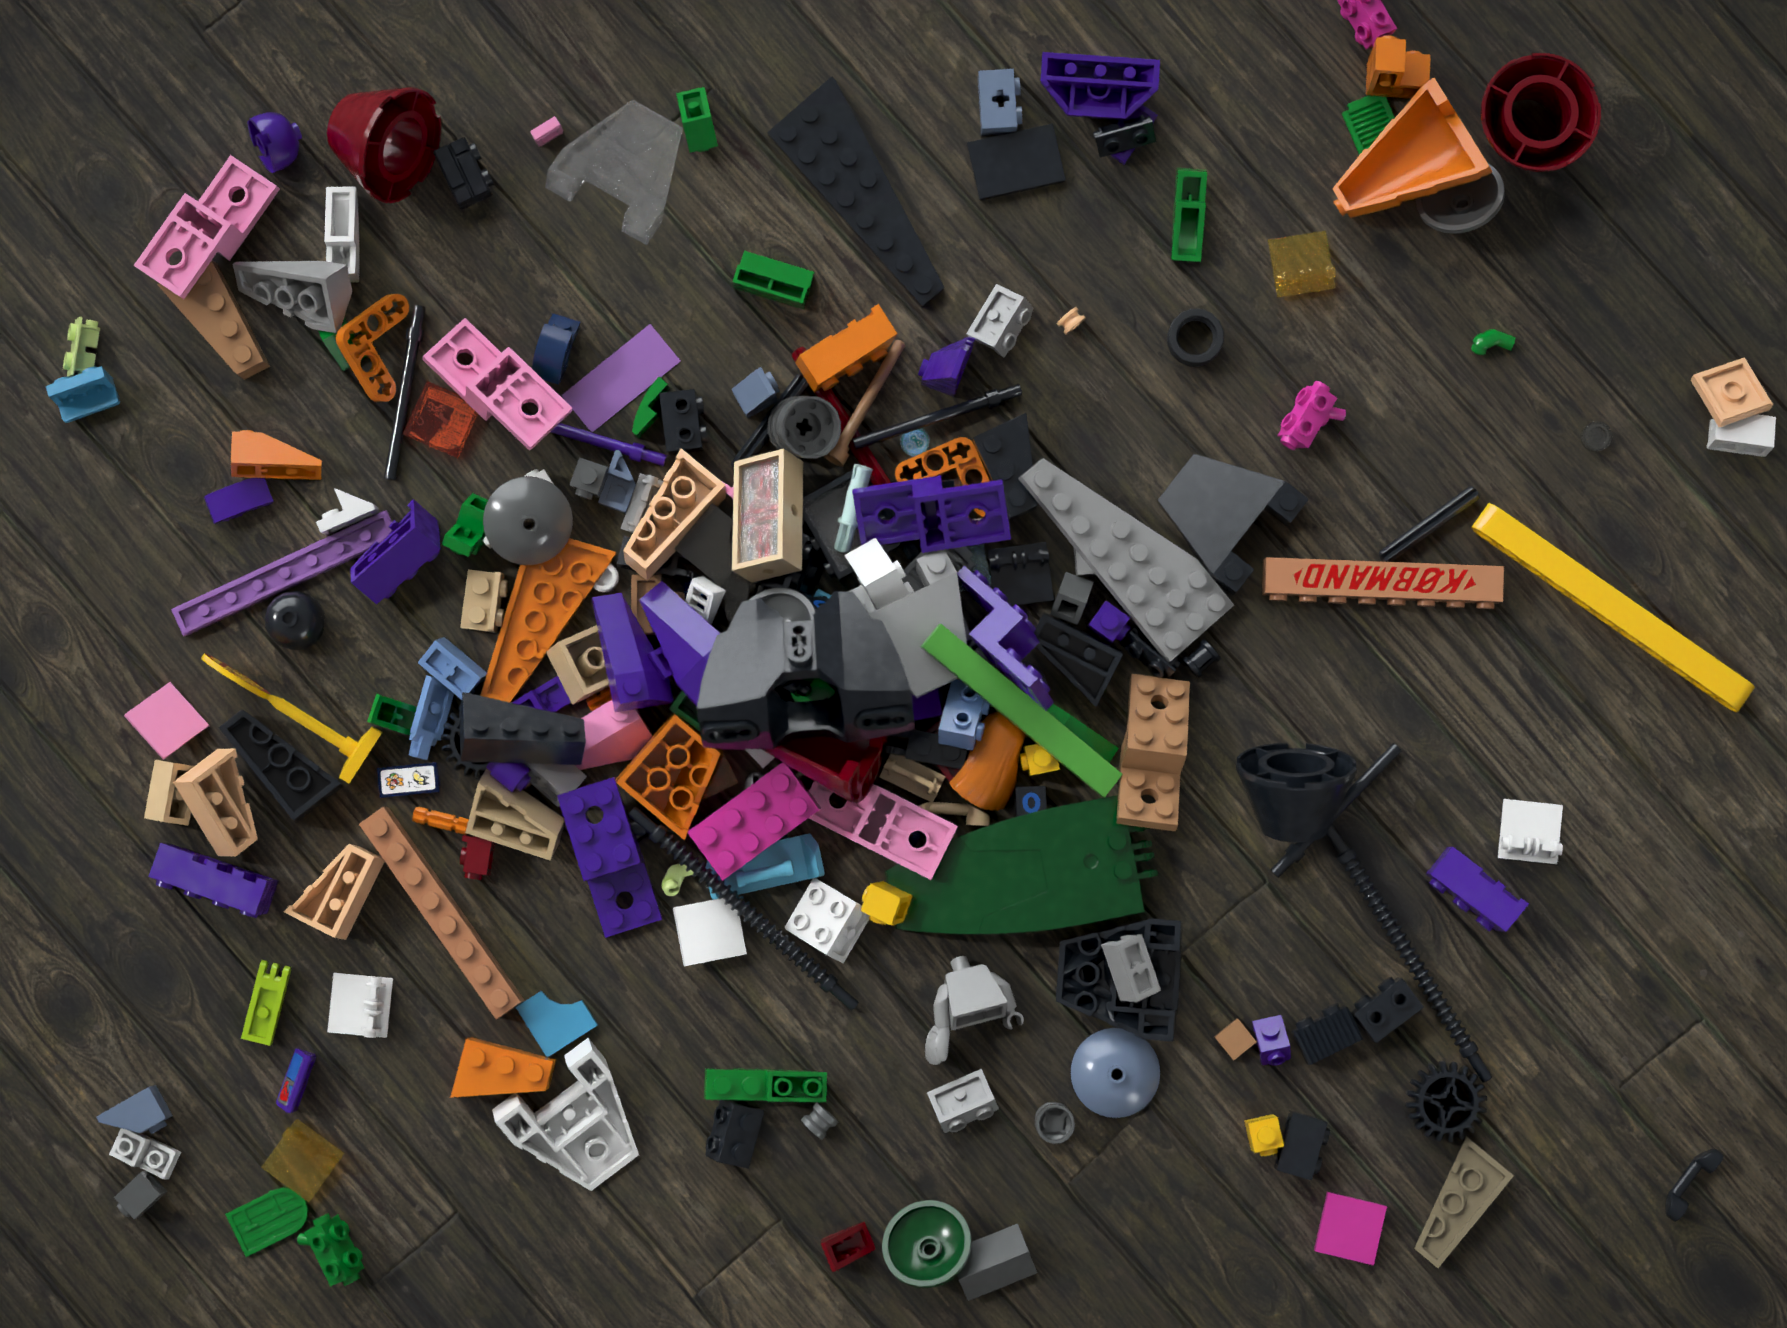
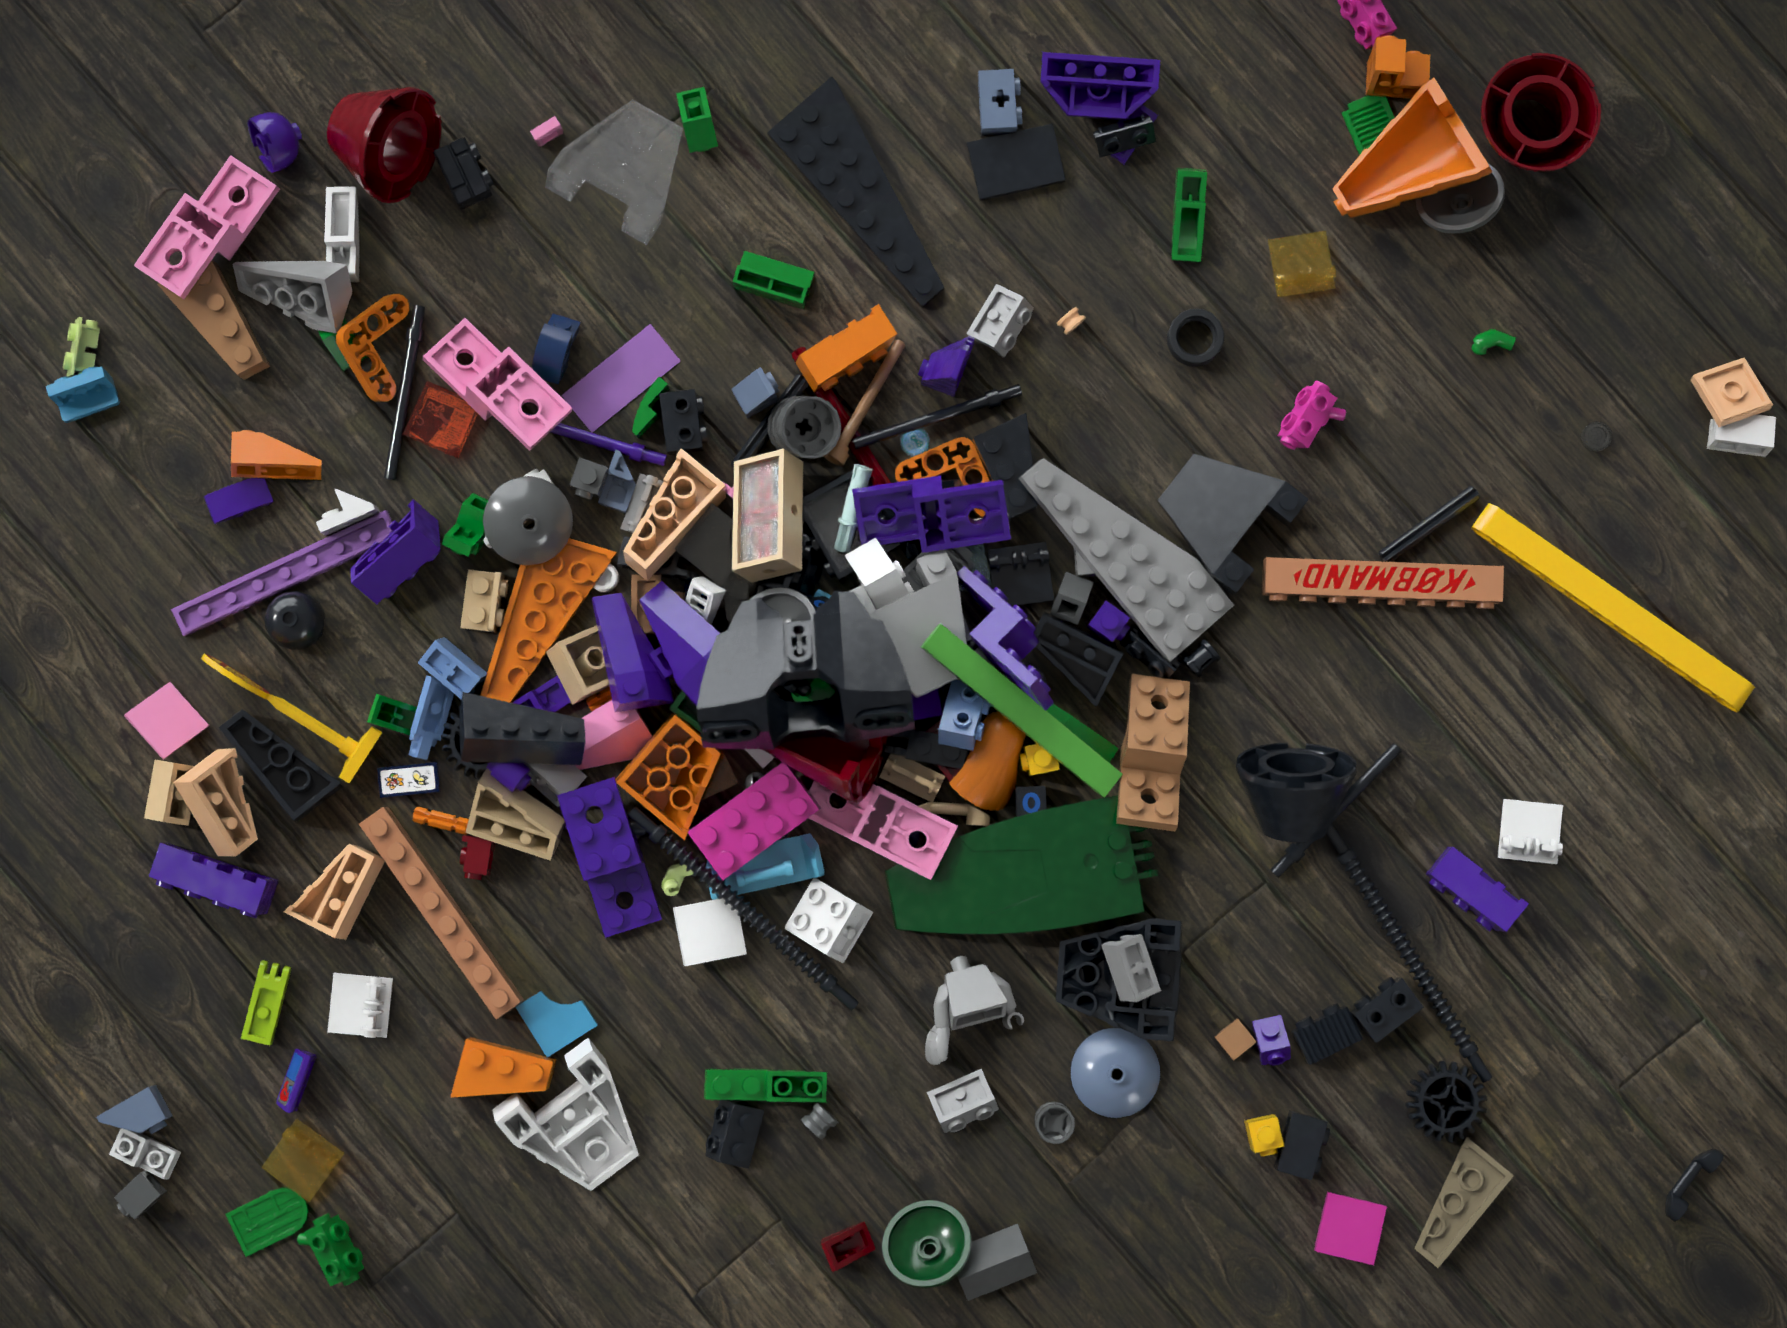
(885, 903): yellow brick -> none

